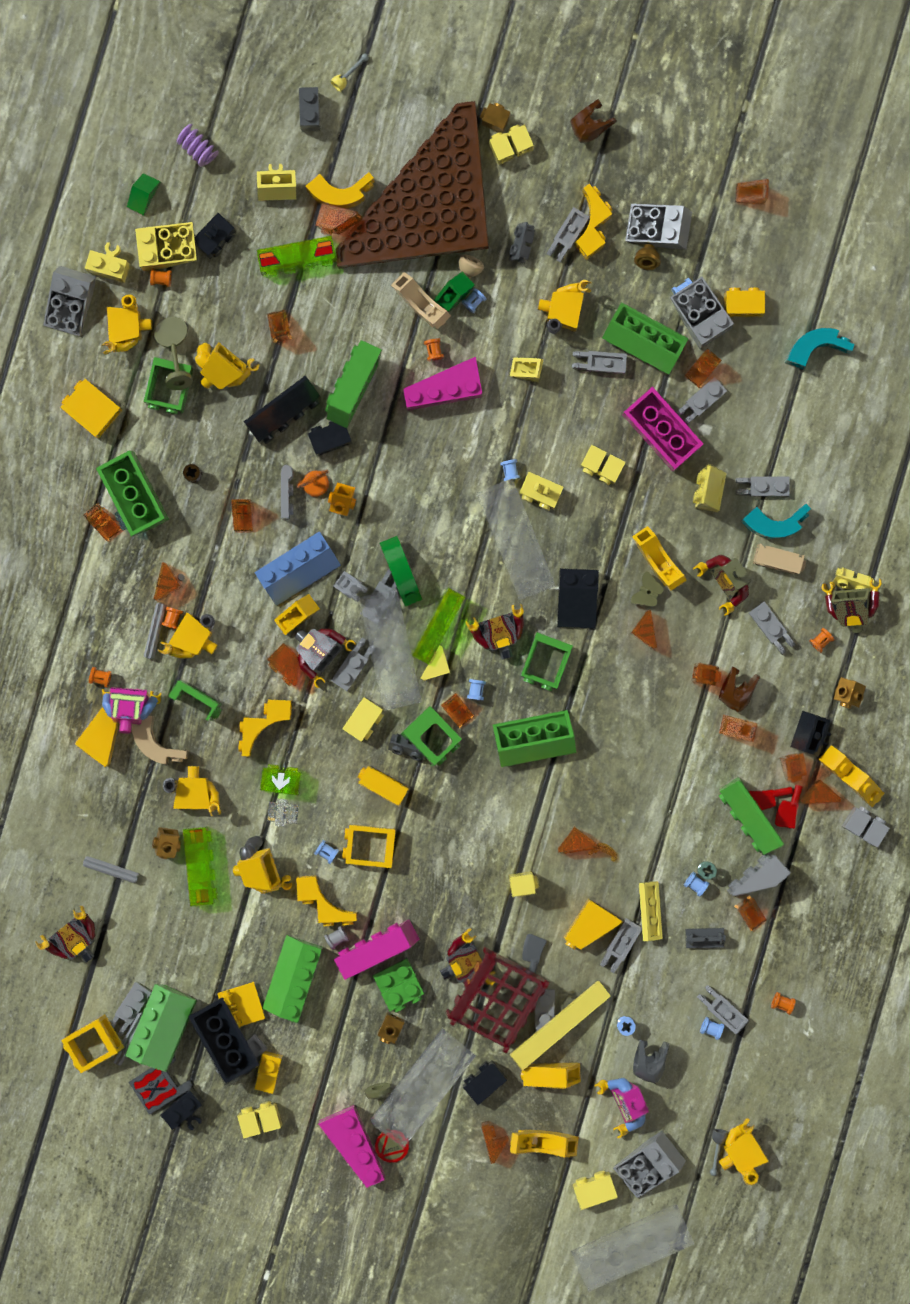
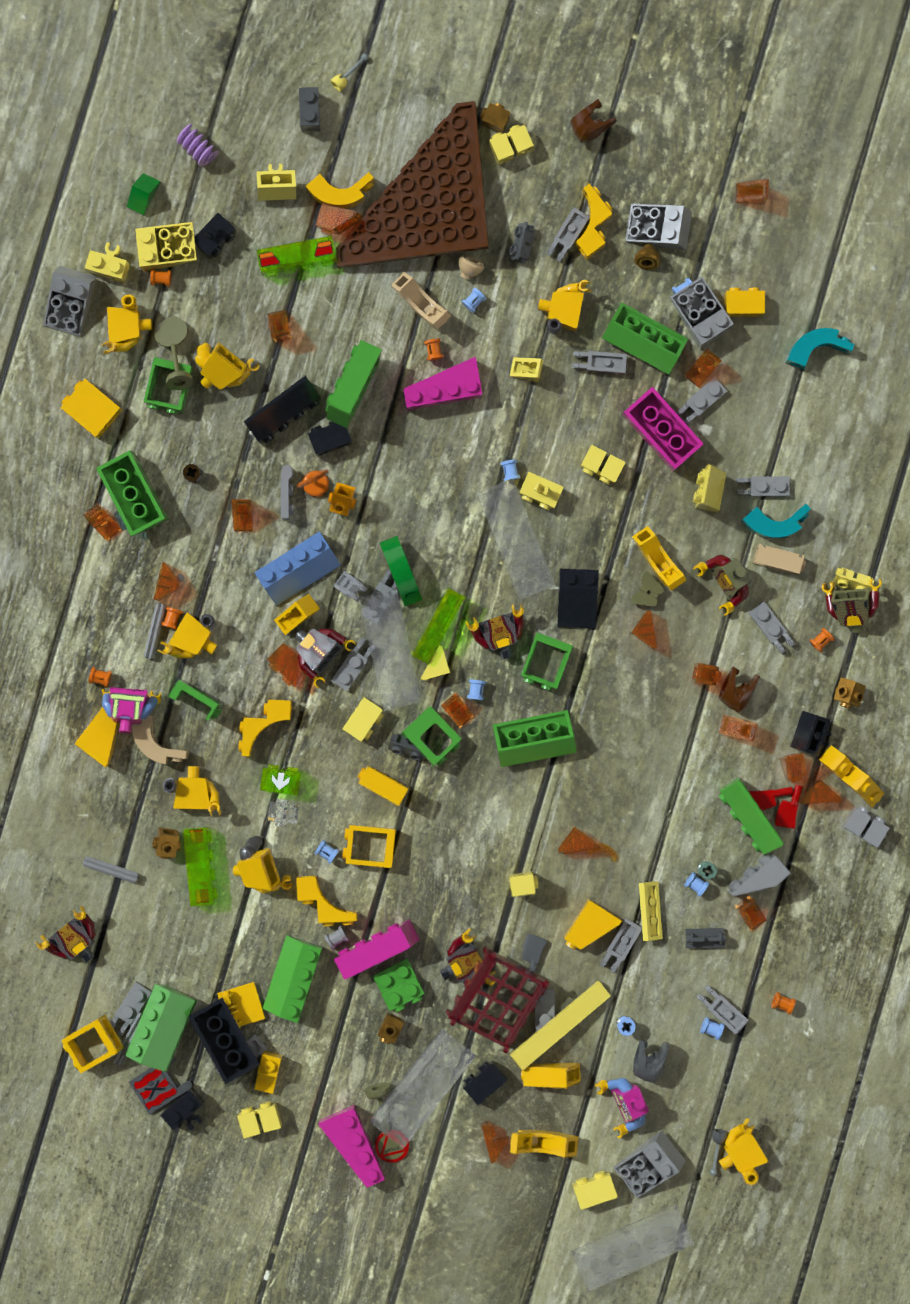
(454, 291): green slope -> none

